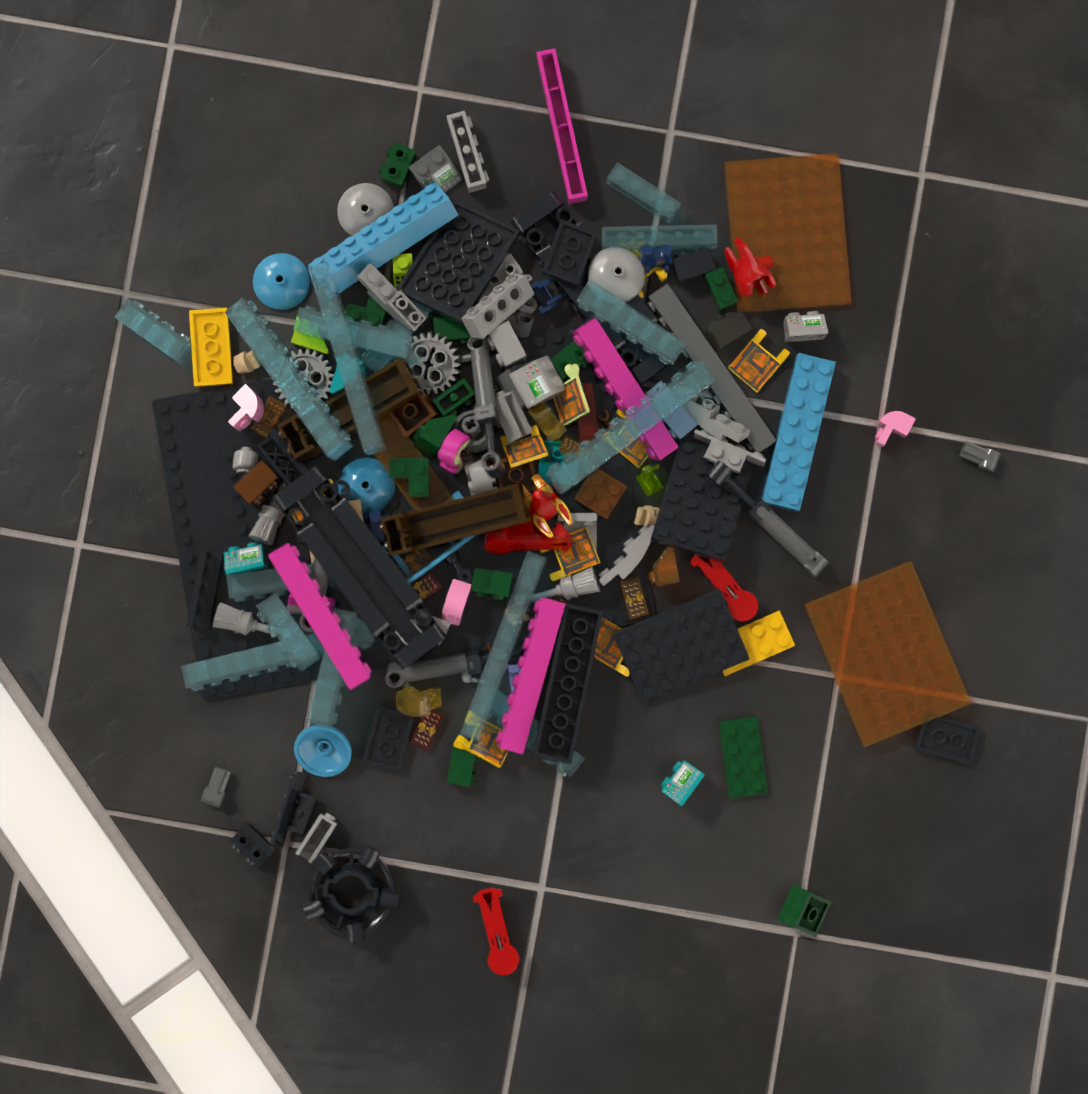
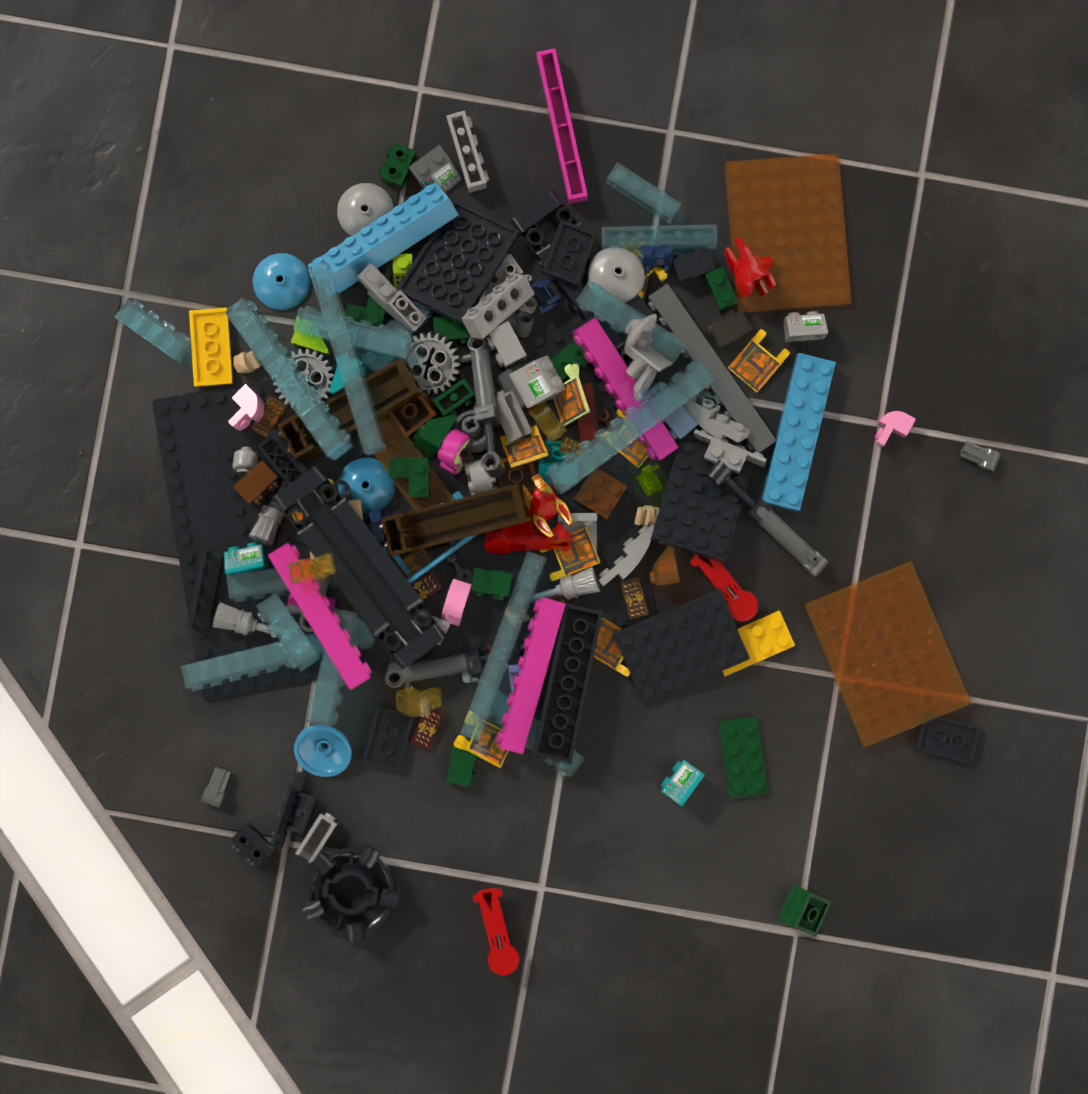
(311, 569): none -> clear yellow brick
(645, 357): none -> light grey piece

